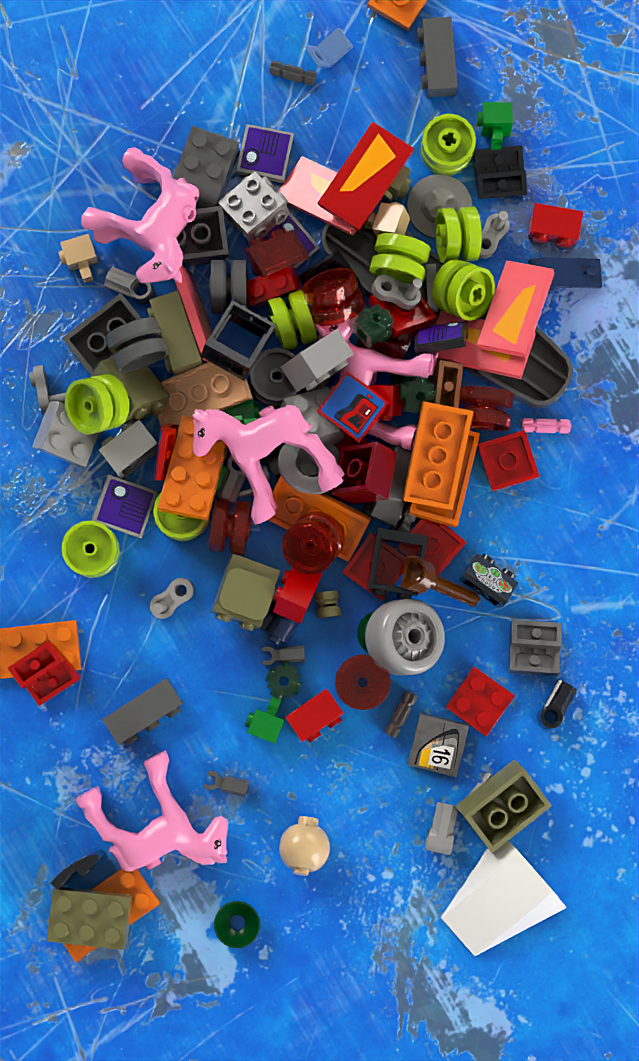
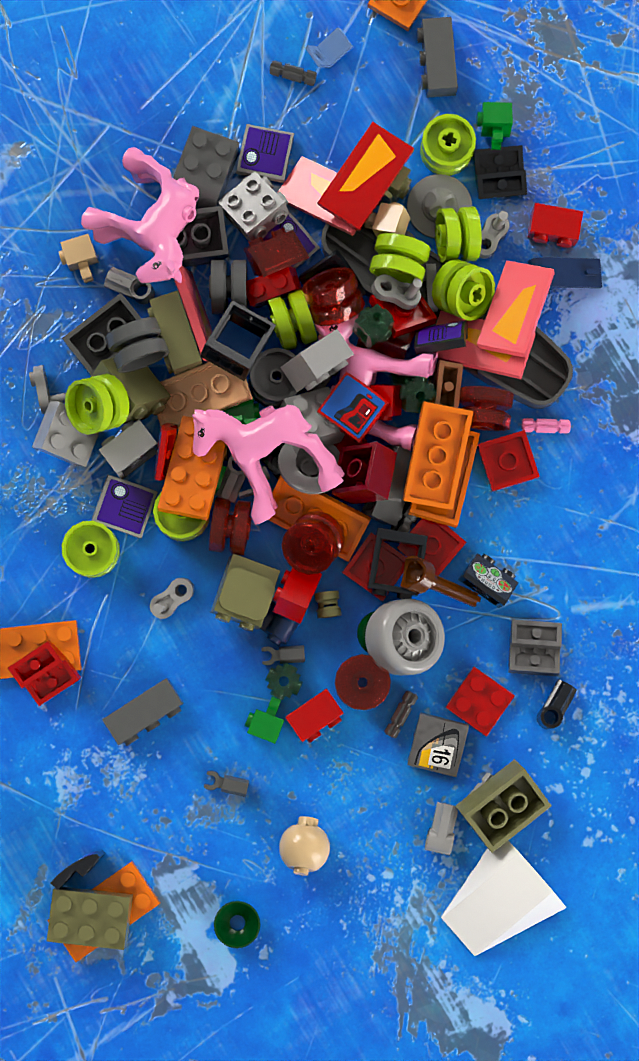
(162, 834): bright pink animal -> none

